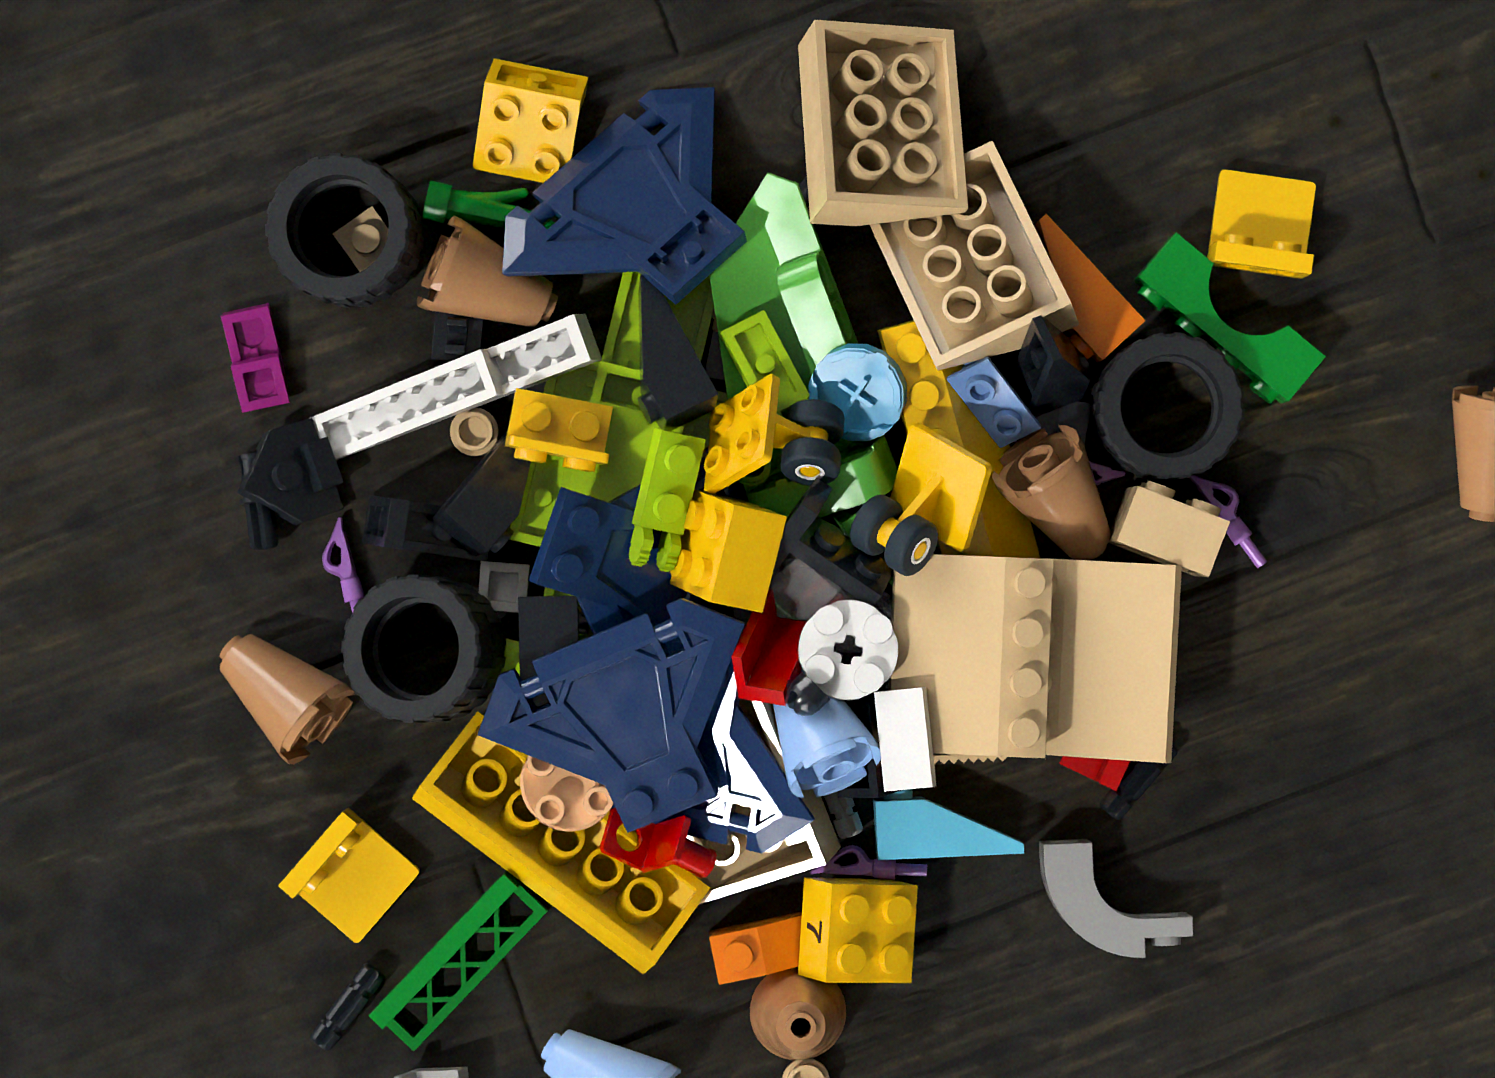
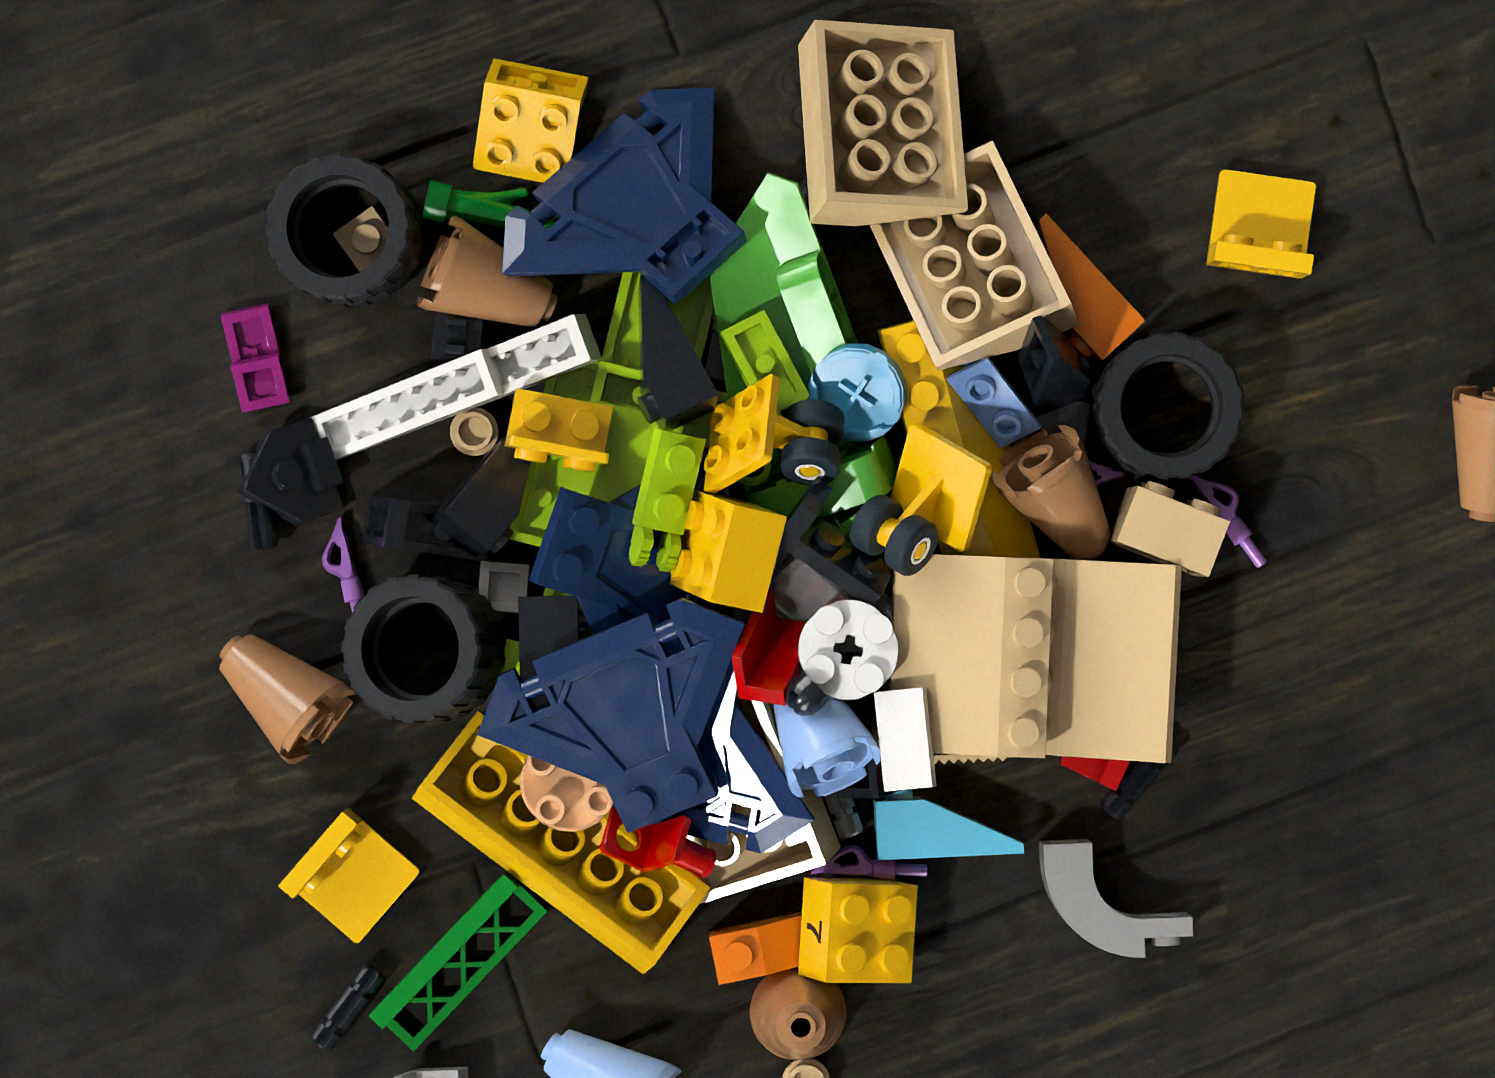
(1180, 283): green arch -> none

